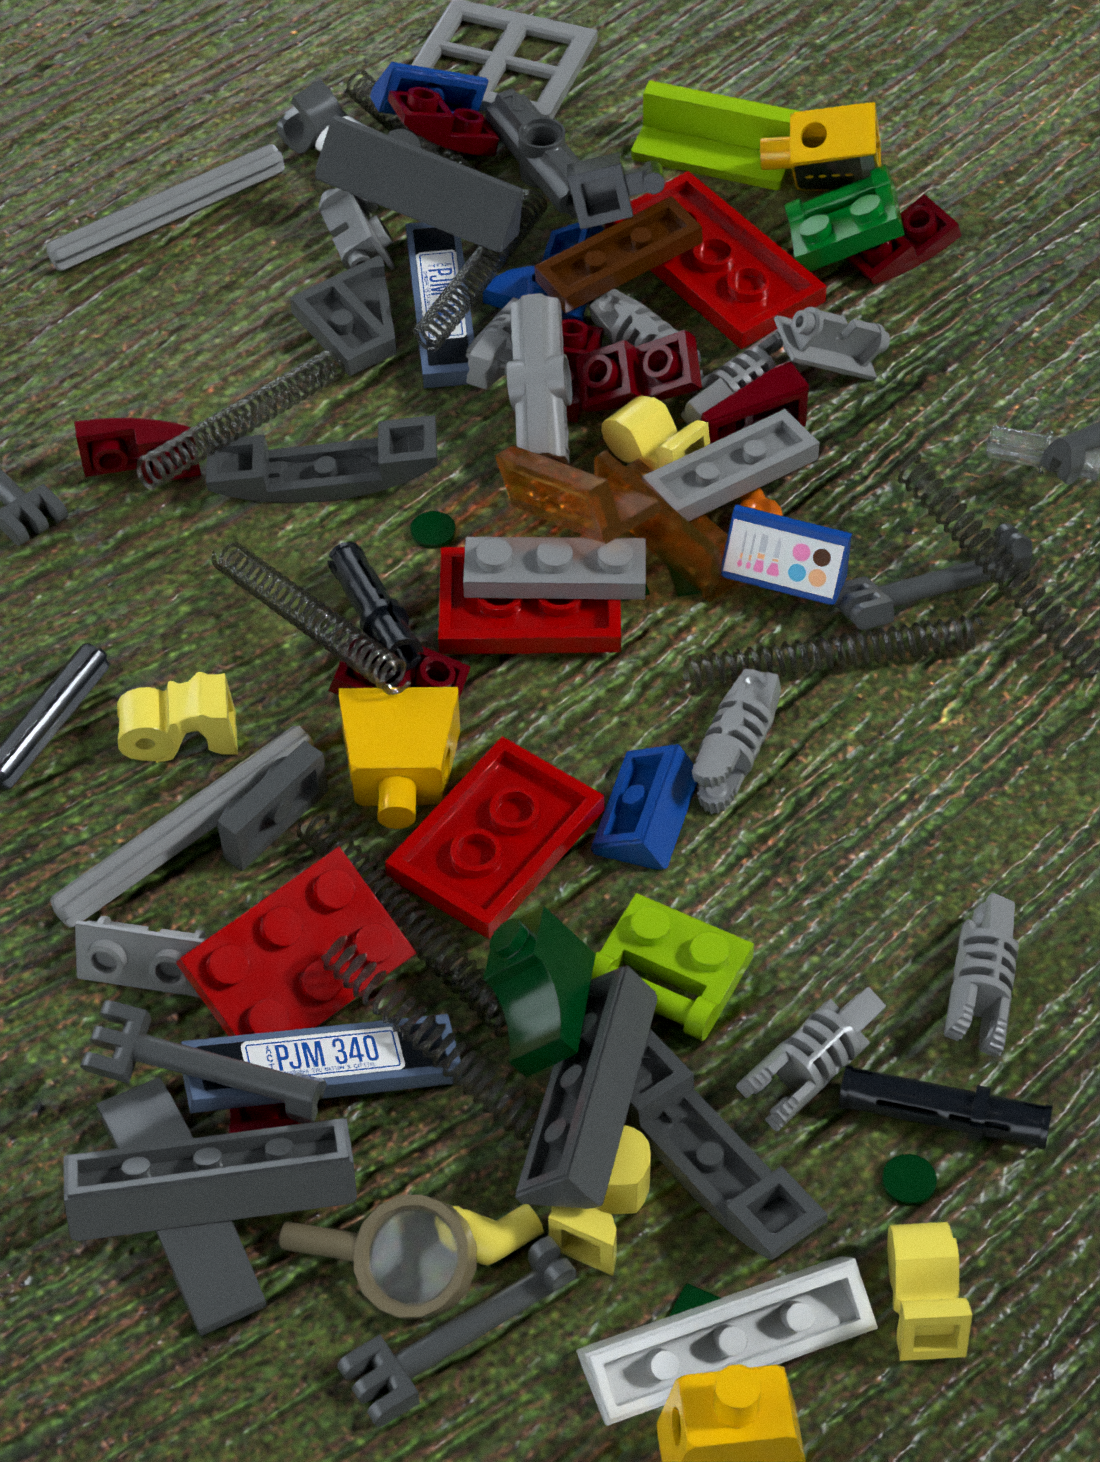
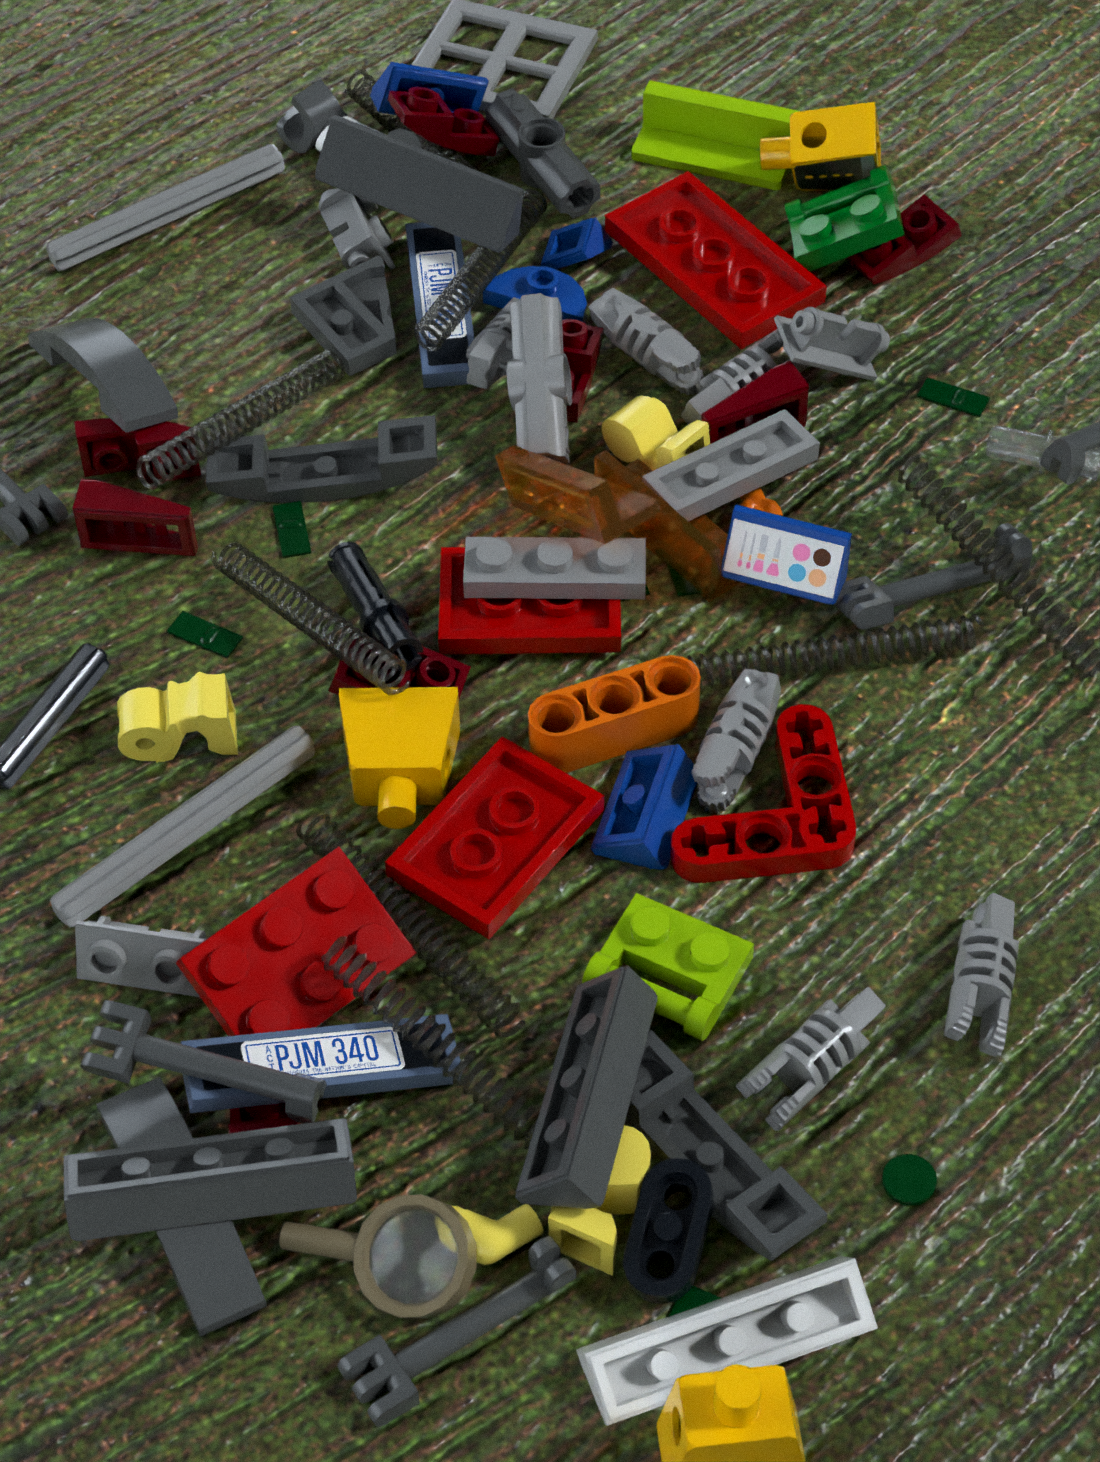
(123, 520): none -> dark red slope
(126, 380): none -> dark grey slope
(204, 634): none -> dark green piece
(272, 805): dark grey plate -> none
(291, 529): none -> dark green piece
(433, 529): dark green piece -> none
(542, 986): dark green arch -> none
(604, 189): black brick -> none
(615, 713): none -> orange beam
(618, 254): reddish brown plate -> none
(654, 369): dark red slope -> none
(668, 1233): none -> black plate
(792, 826): none -> red beam
(926, 1292): light yellow leg -> none
(946, 1107): black pin -> none
(953, 397): none -> dark green piece

